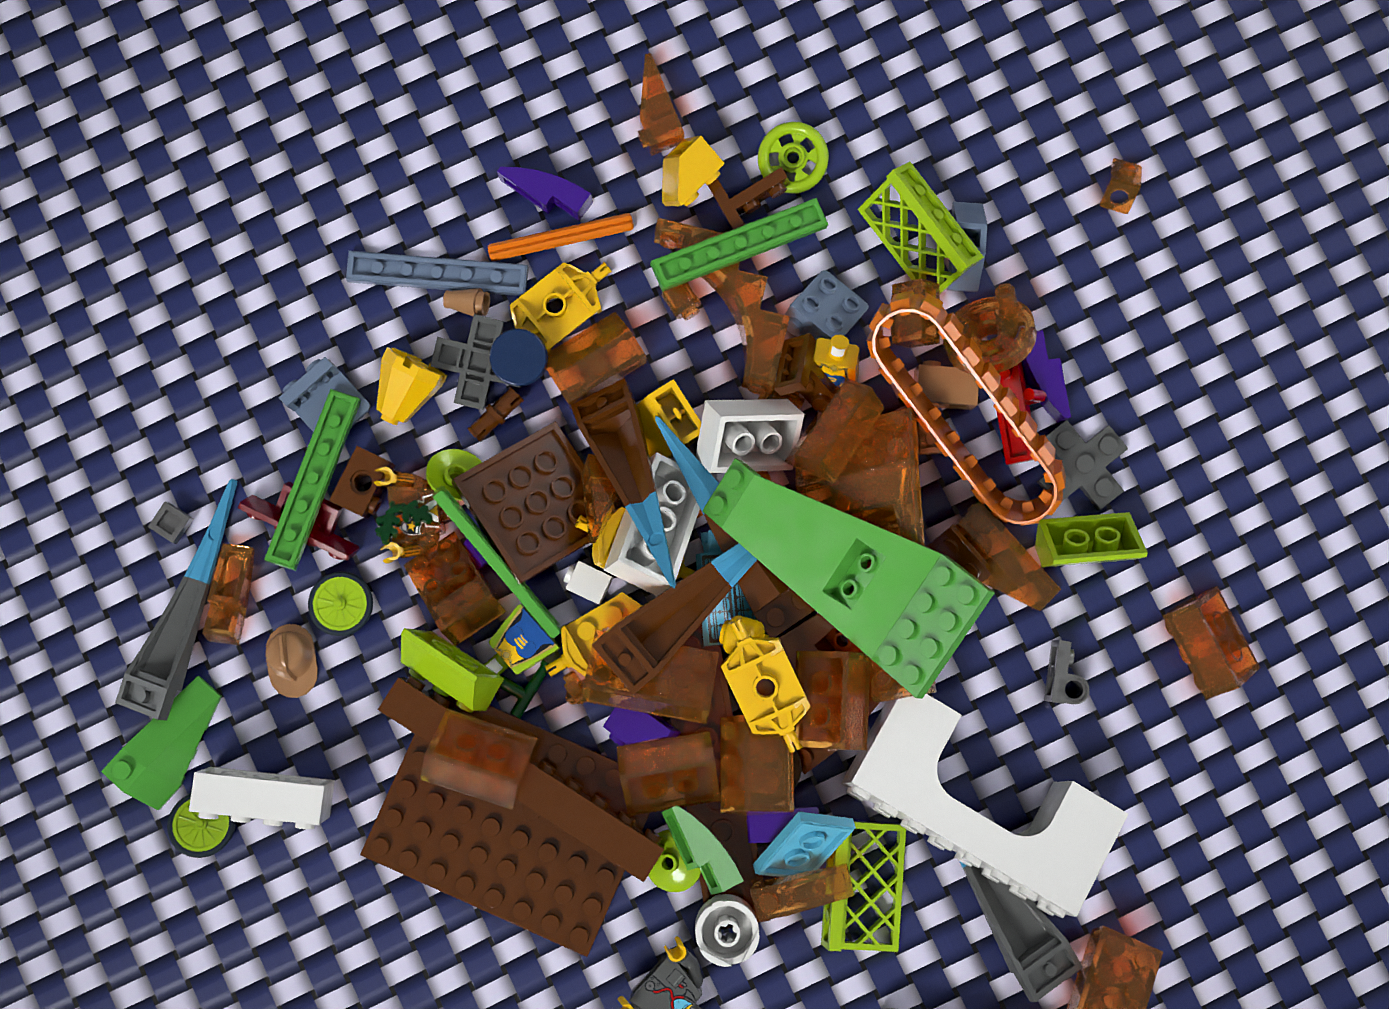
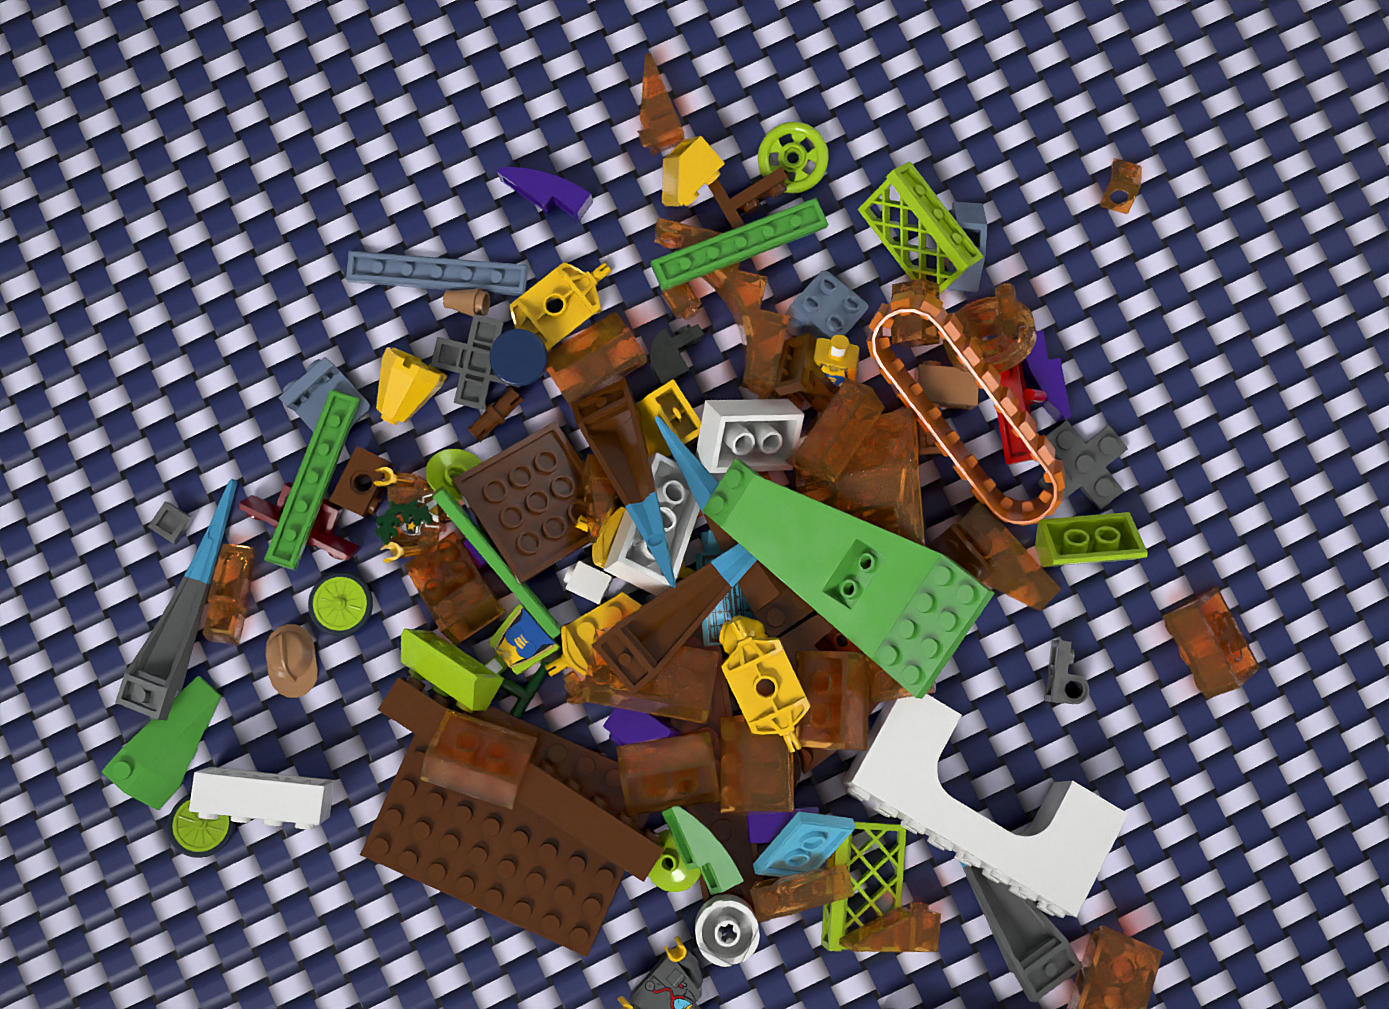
(560, 237): orange axle -> none
(666, 351): none -> pearl dark grey brick
(899, 930): none -> clear orange slope

